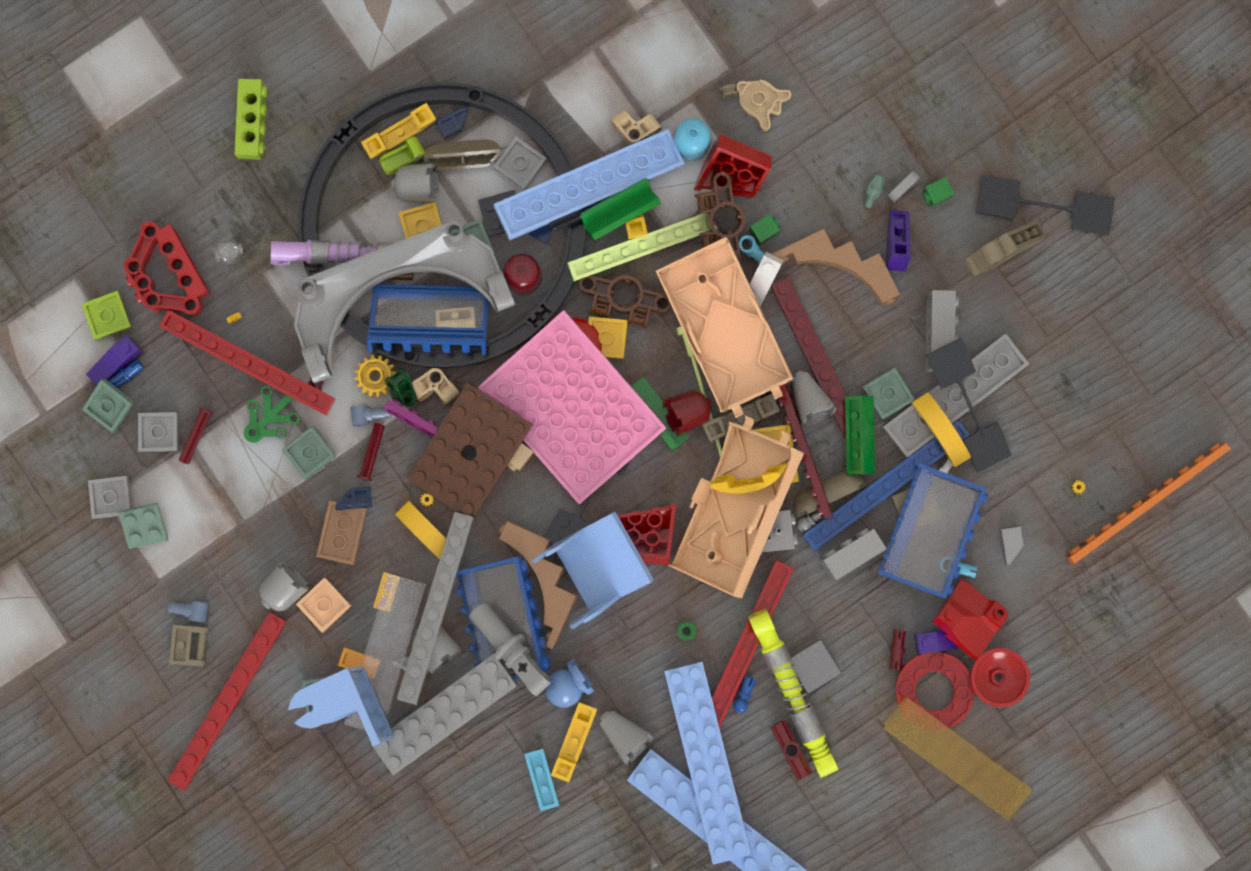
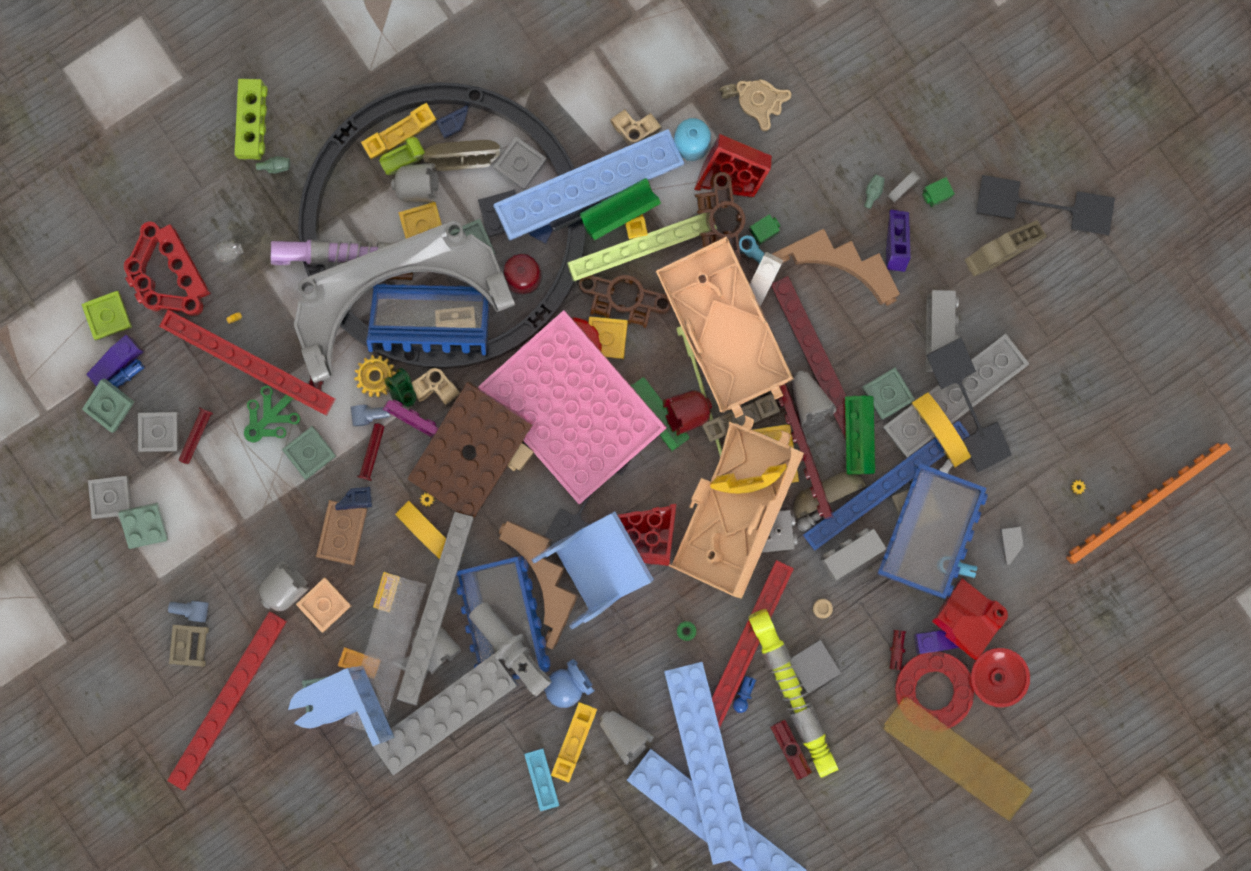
(274, 165): none -> sand green piece
(822, 608): none -> tan tile

